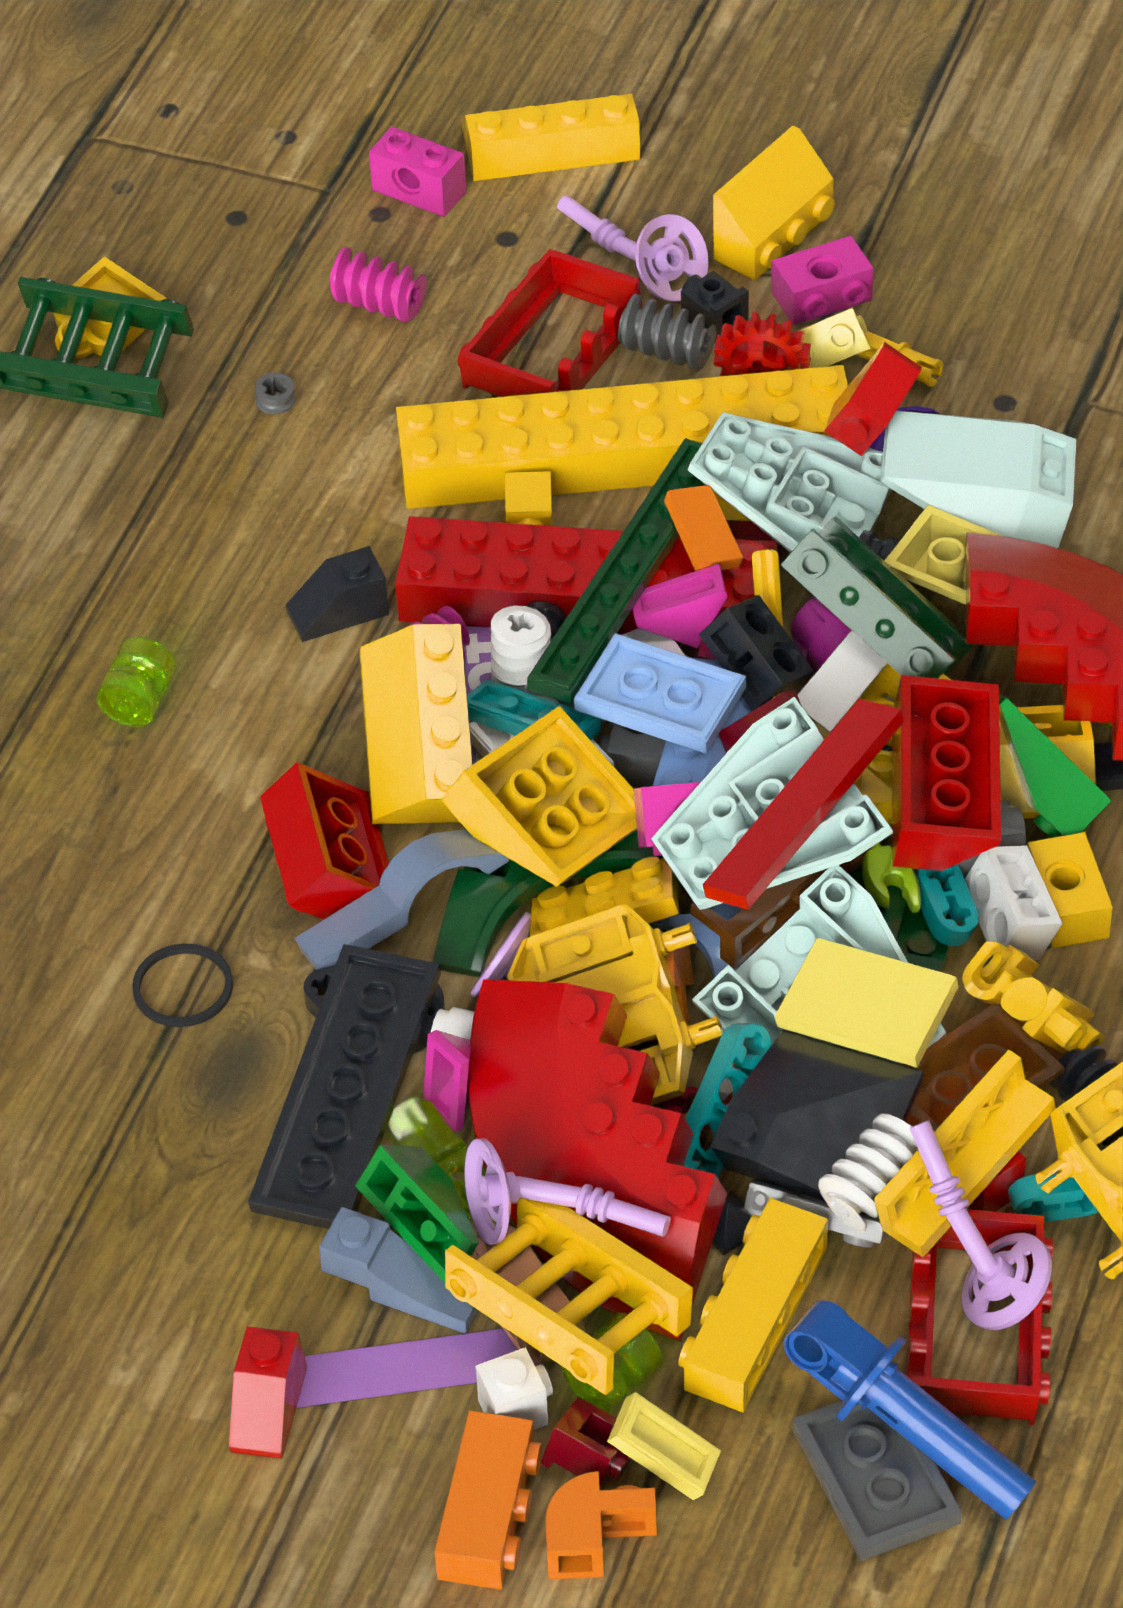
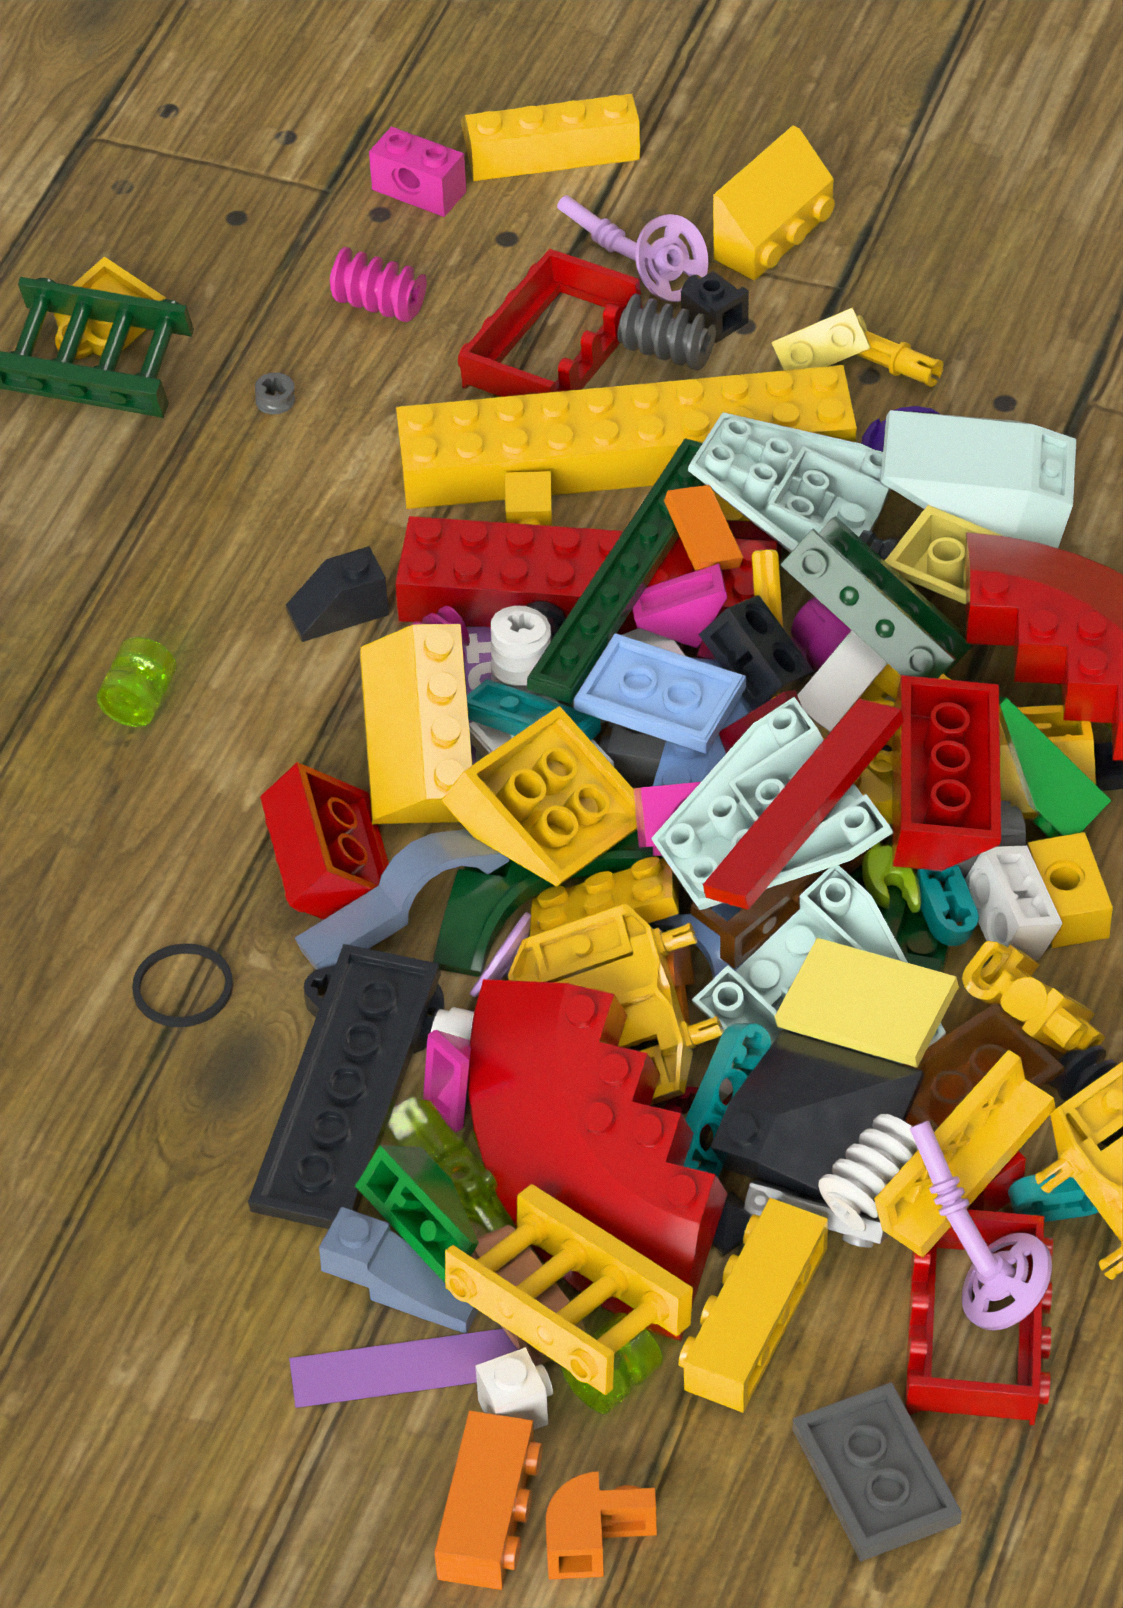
(265, 1391): slope -> none
(504, 1188): lavender dish -> none
(582, 1445): dark red brick -> none
(664, 1446): light yellow tile -> none
(760, 347): red gear -> none
(822, 280): dark pink brick -> none
(861, 1372): blue piece -> none
(872, 399): red slope -> none

